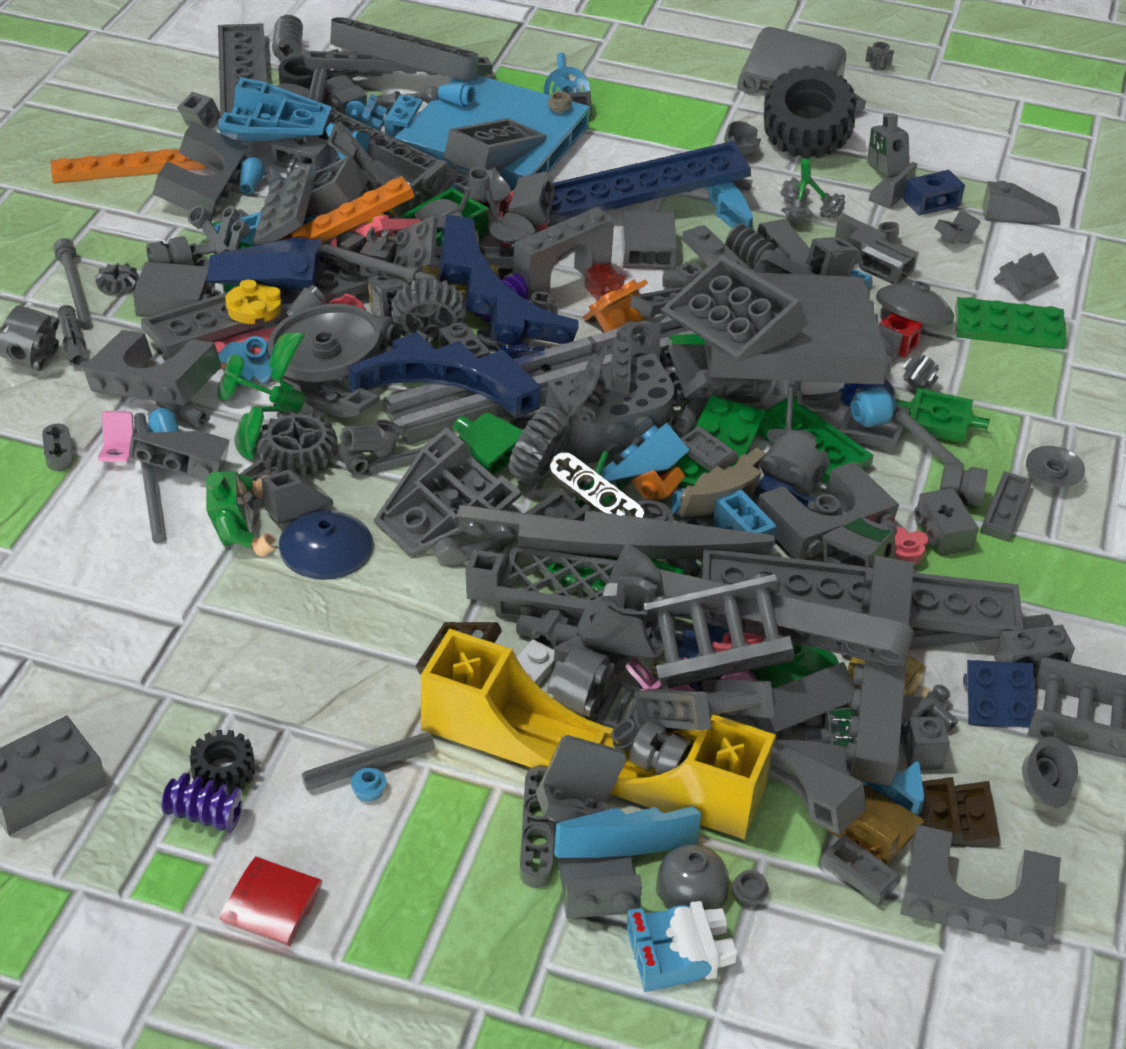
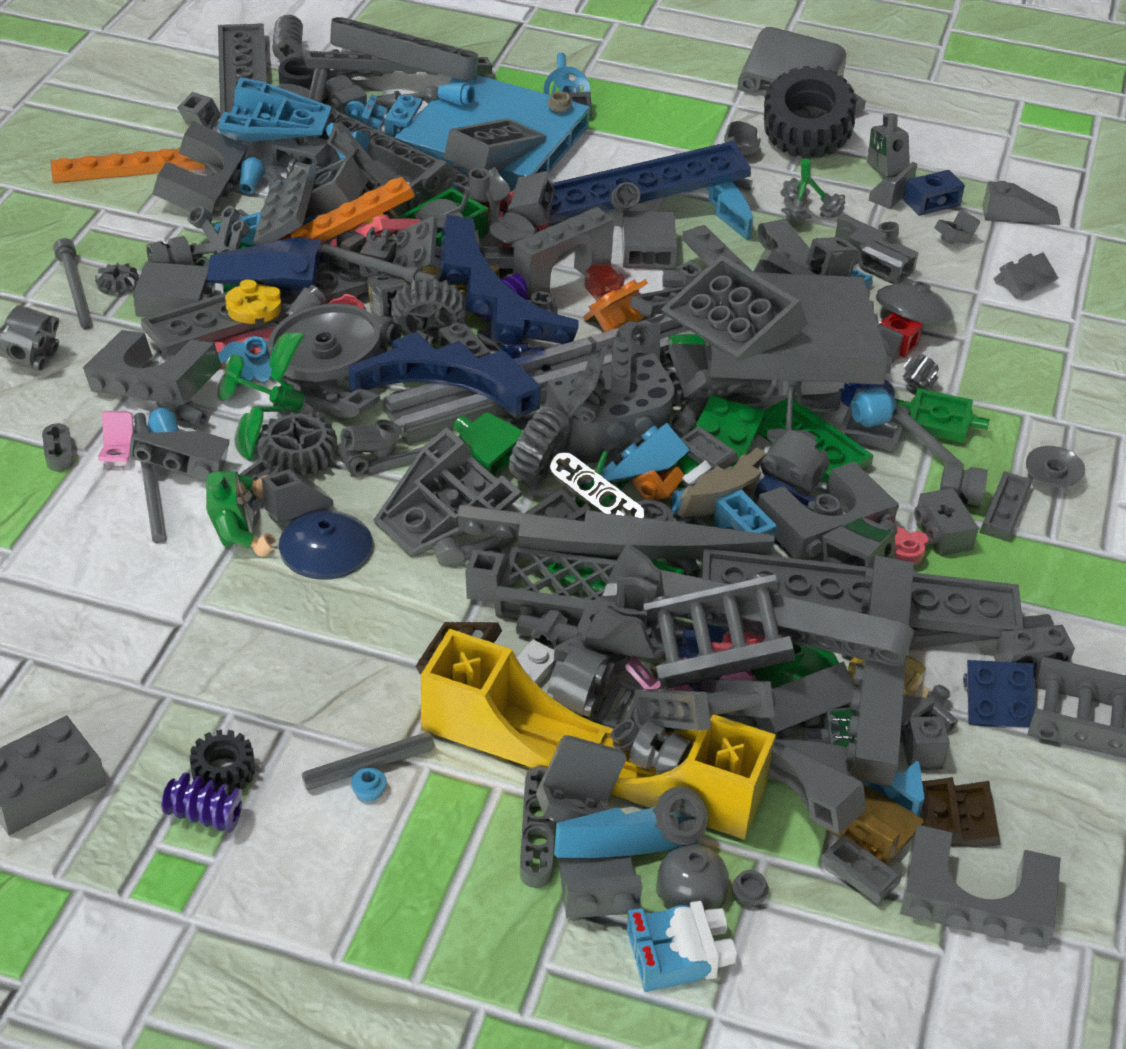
(70, 328): dark grey pin -> none
(271, 900): red slope -> none
(628, 193): none -> dark grey wheel
(690, 806): none -> dark grey gear
(693, 476): none -> tile
(747, 244): dark grey piece -> none
(879, 55): dark grey gear -> none
(1010, 323): green plate -> none
(1051, 771): dark grey piece -> none

